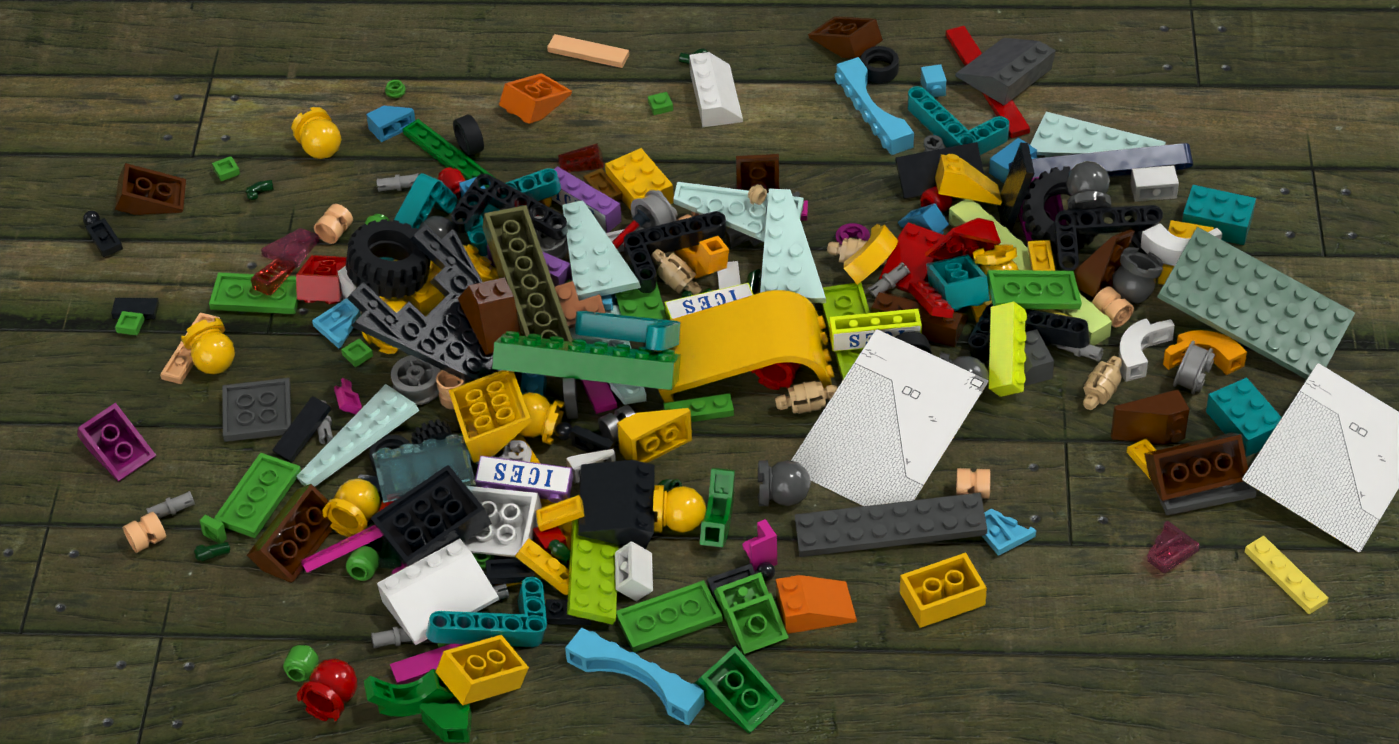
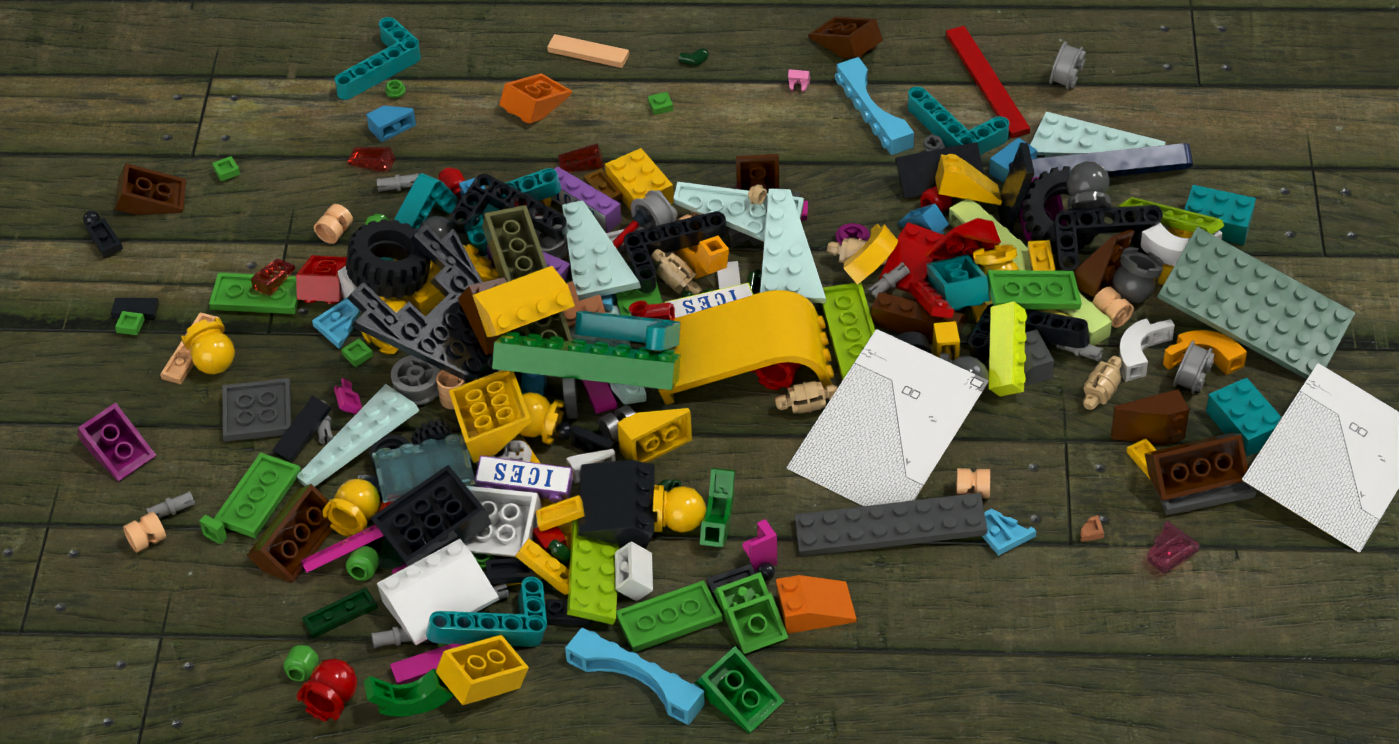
(205, 553): dark green arm -> none
(261, 186): dark green arm -> none
(292, 247): clear pink wing -> none
(317, 133): yellow tile -> none
(339, 612): none -> dark green tile
(379, 158): none -> clear red slope
(401, 53): none -> teal beam
(442, 150): green tile -> none
(448, 721): green slope -> none
(468, 135): black tyre -> none
(522, 301): none -> yellow slope
(657, 311): none -> red piece
(705, 407): bright green plate -> none
(714, 90): white slope -> none
(784, 483): dark grey tile -> none
(798, 77): none -> bright pink tile
(854, 331): neon yellow brick -> none
(885, 54): black tyre -> none
(933, 80): medium azure brick -> none
(942, 590): yellow brick -> none
(946, 339): none -> yellow brick
(1008, 68): dark grey slope -> none
(1067, 65): none -> light grey wheel
(1092, 529): none -> nougat tile
(1154, 183): white brick -> none
(1180, 218): none -> lime tile
(1286, 575): light yellow plate -> none

